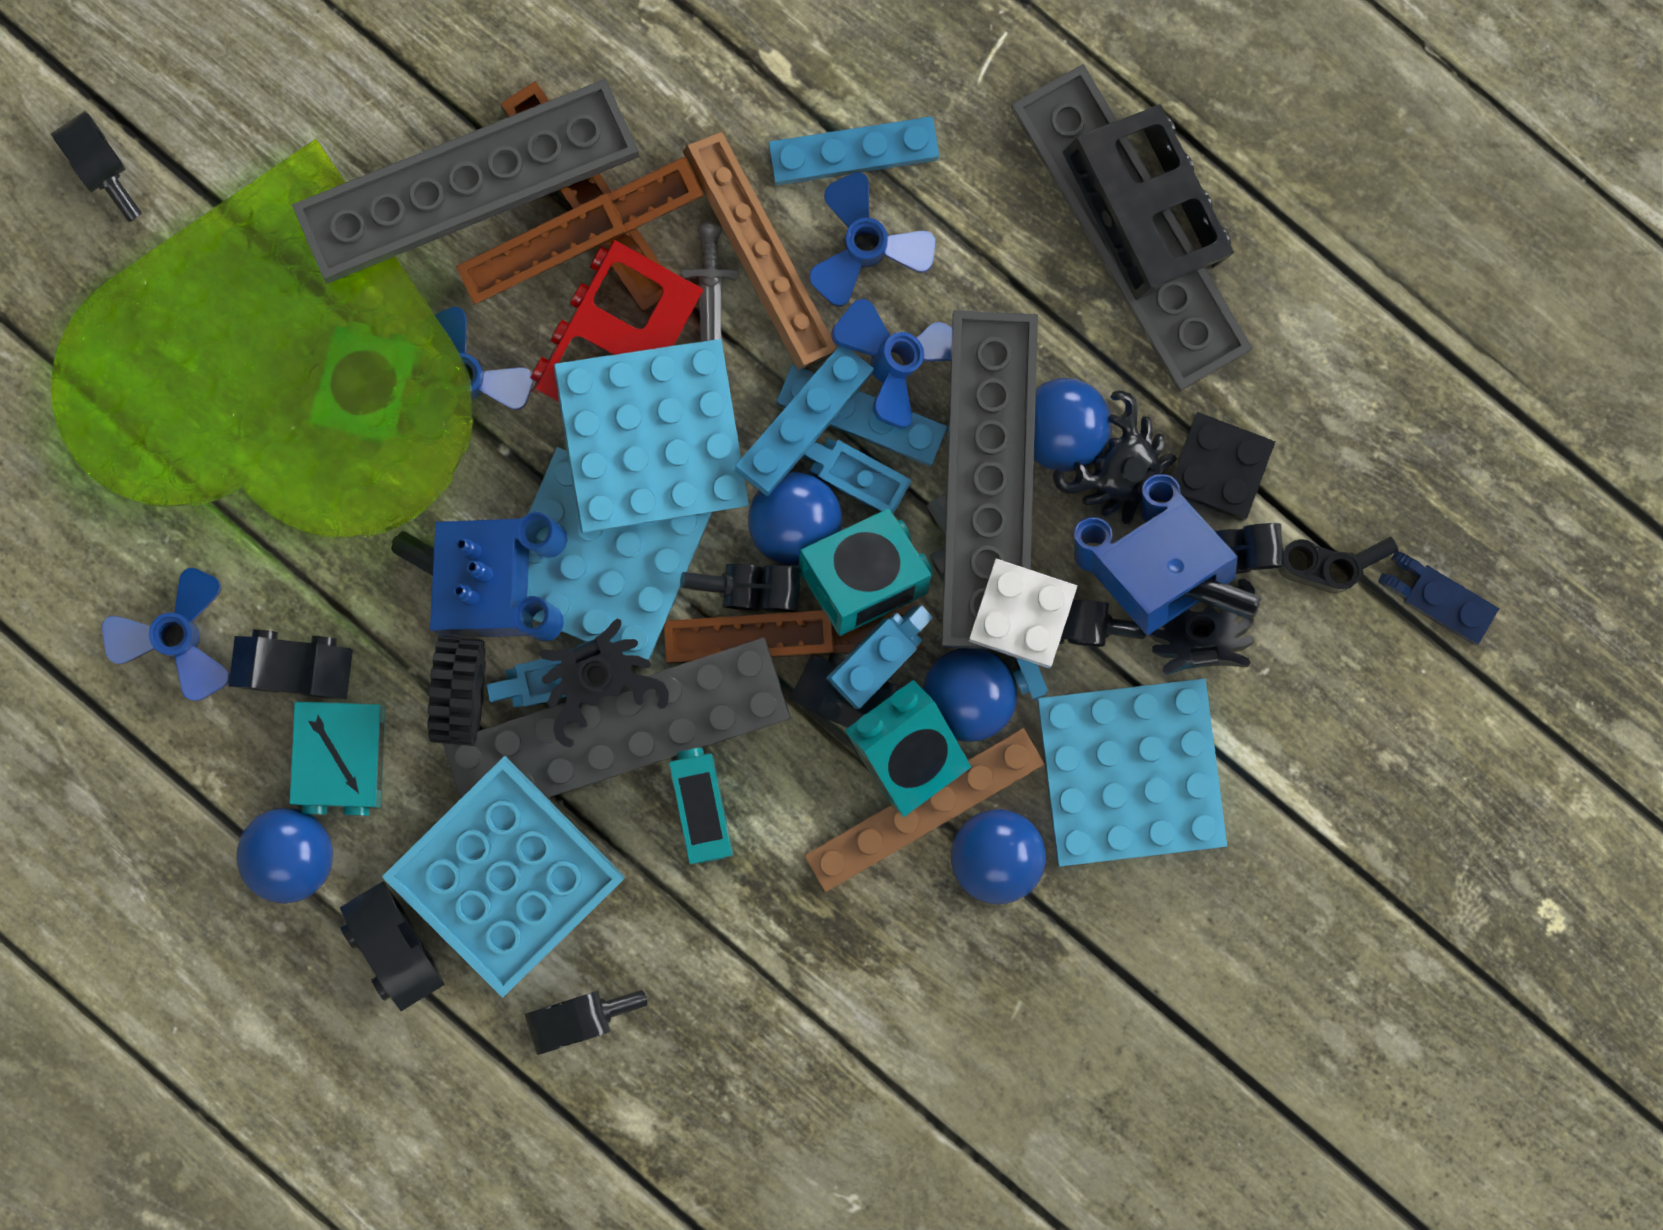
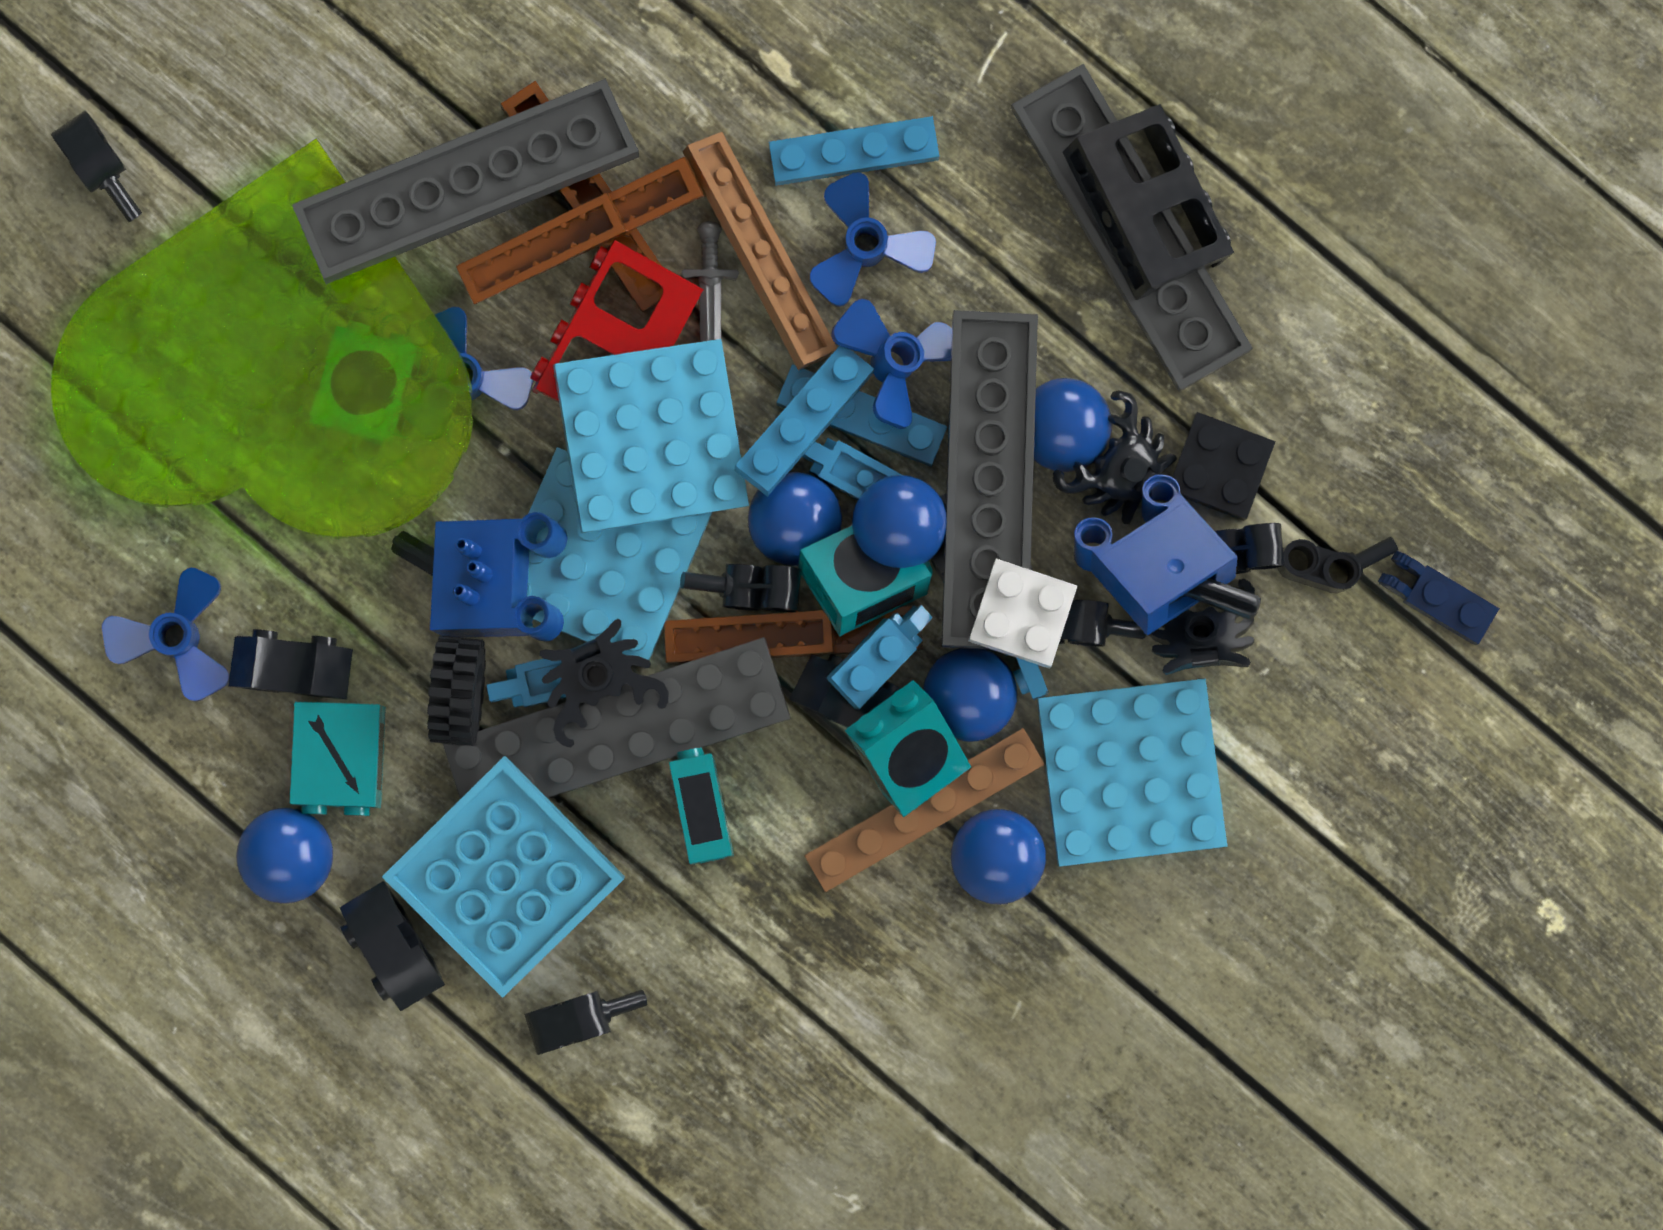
(900, 521): none -> blue piece

